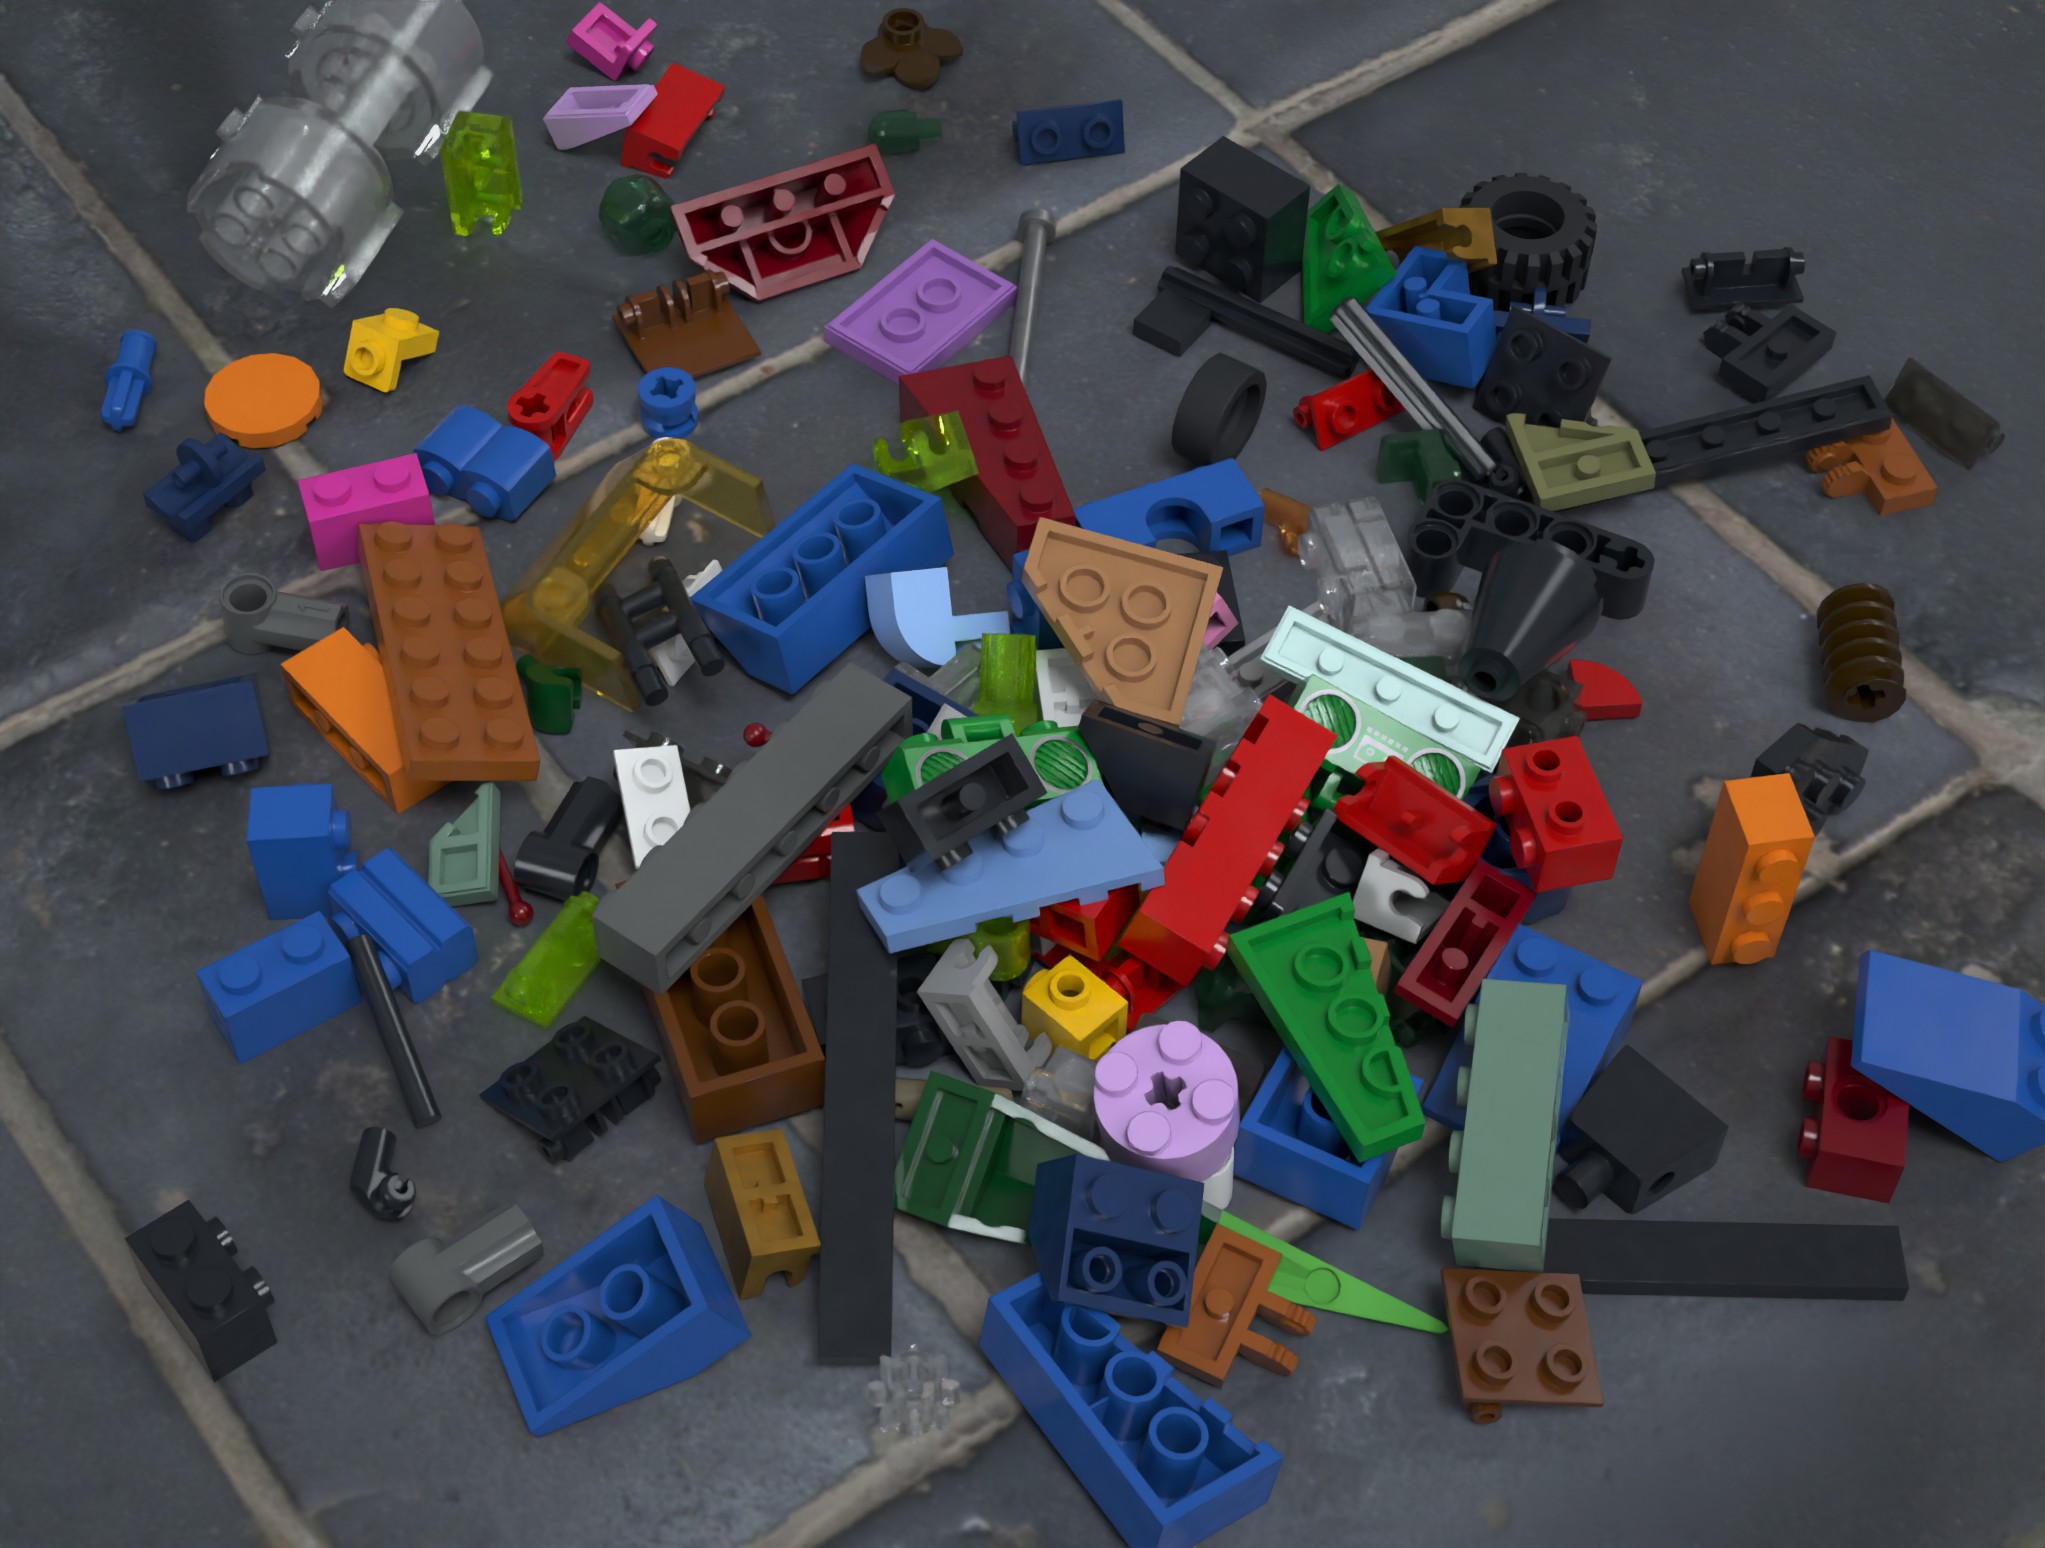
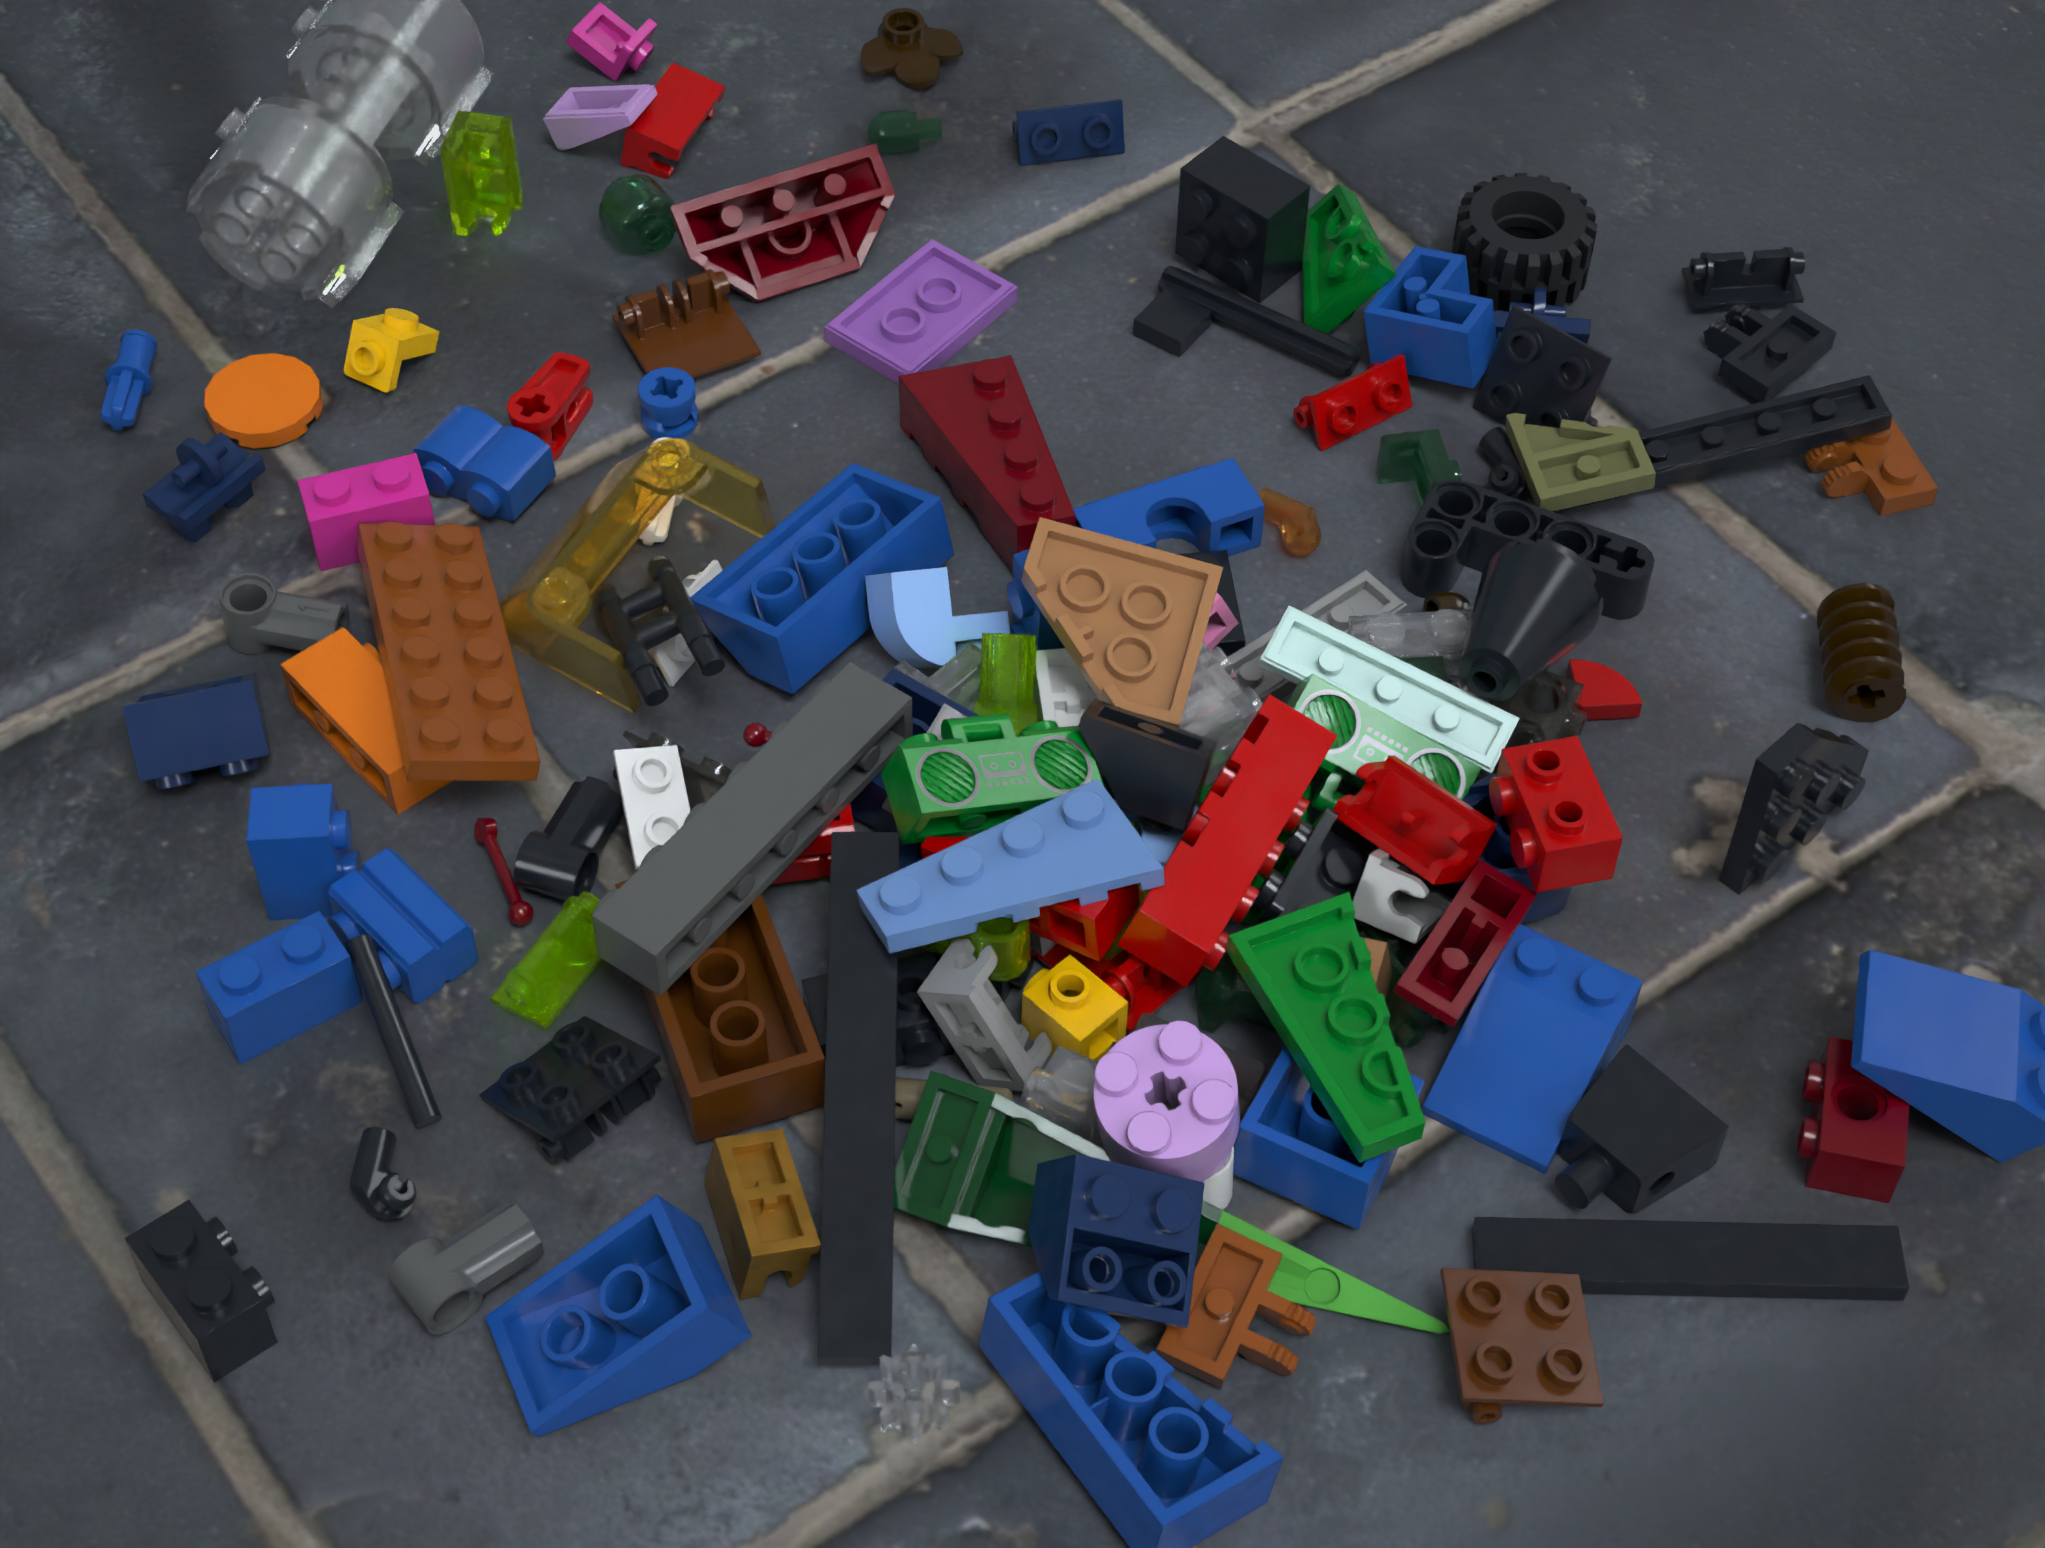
(467, 852): sand green tile -> none
(551, 694): dark green piece -> none
(934, 452): clear neon green hinge -> none
(961, 803): black brick -> none
(1036, 230): flat silver bar -> none
(1218, 410): black tyre -> none
(1356, 561): clear brick -> none
(1412, 388): black axle -> none
(1459, 232): pearl gold hinge -> none
(1509, 1126): sand green brick -> none
(1750, 868): orange brick -> none
(1942, 415): clear smoke hinge -> none

